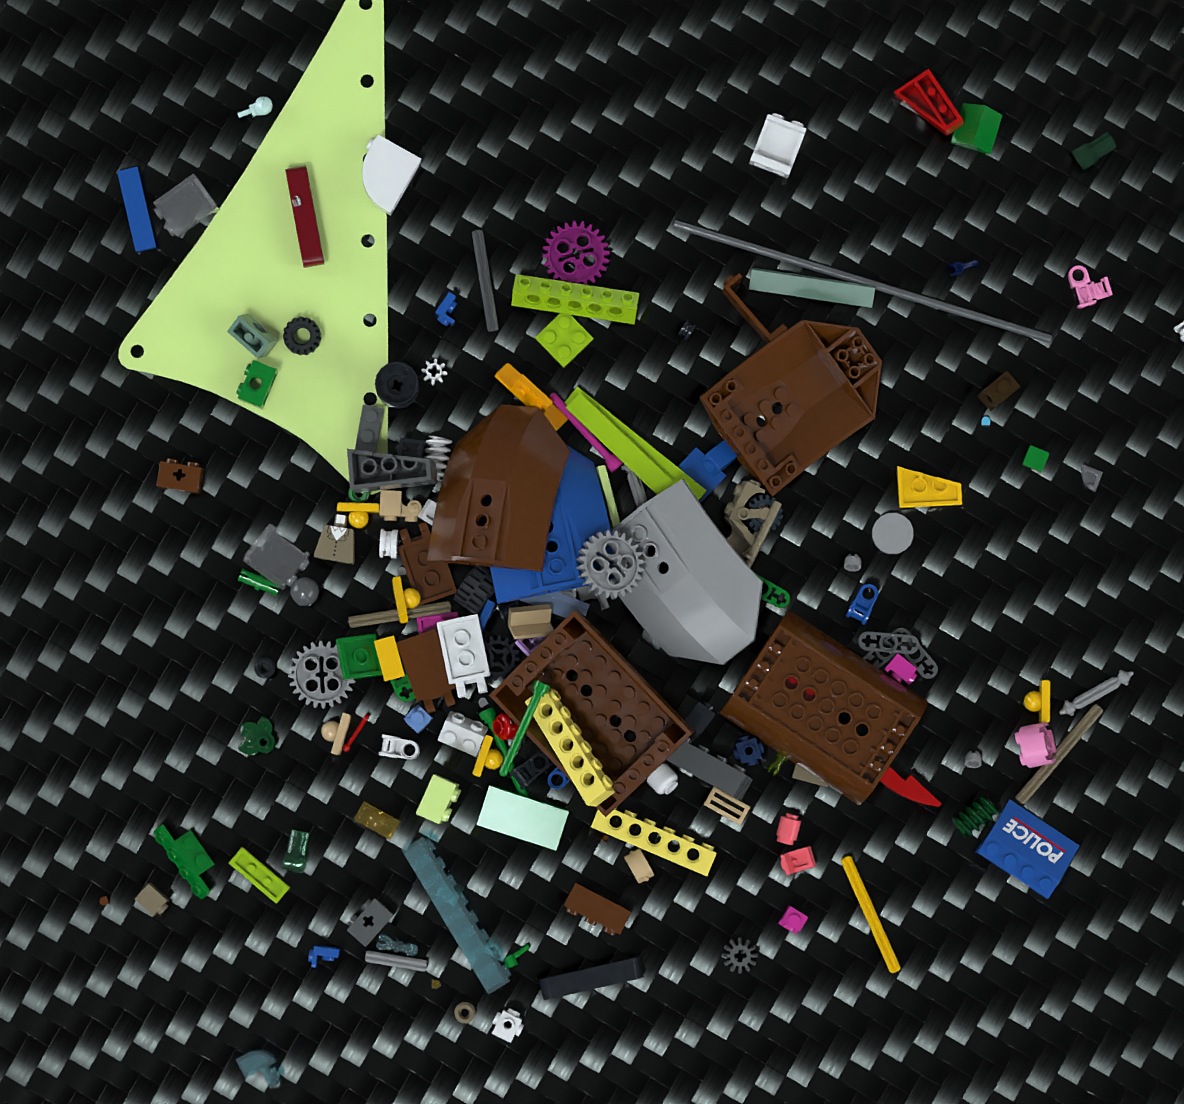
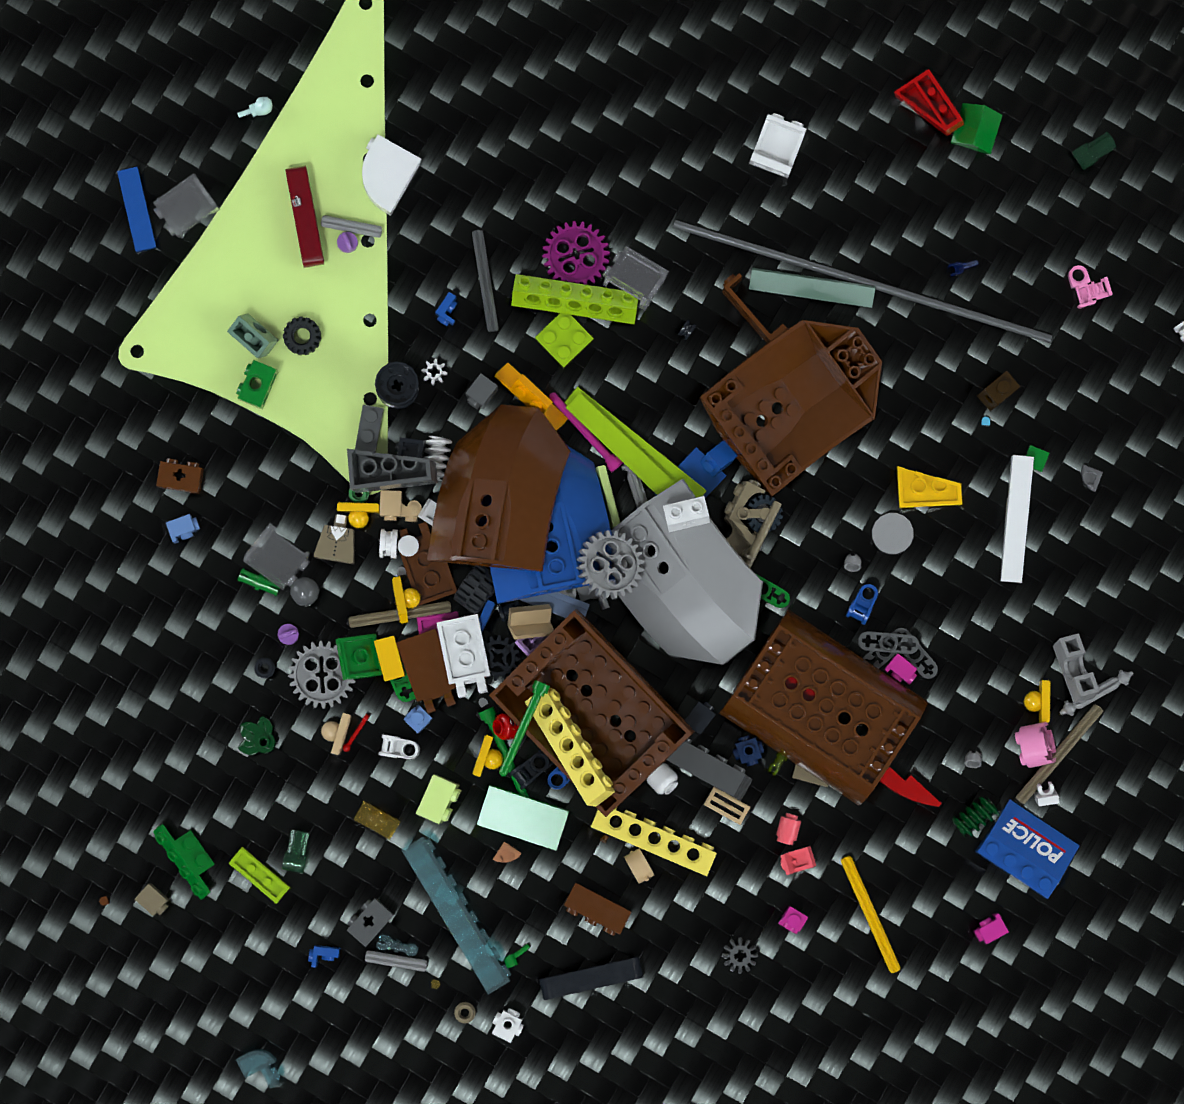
(182, 527): none -> medium blue brick
(288, 634): none -> medium lavender tile
(347, 242): none -> medium lavender tile
(351, 226): none -> light grey axle
(408, 545): none -> white tile
(463, 733): white bracket -> none
(481, 392): none -> dark grey brick
(506, 854): none -> nougat tile
(636, 276): none -> clear panel
(686, 514): none -> white brick
(991, 929): none -> dark pink brick
(1016, 518): none -> white slope
(1046, 797): none -> white tile
(1070, 654): none -> light grey arch

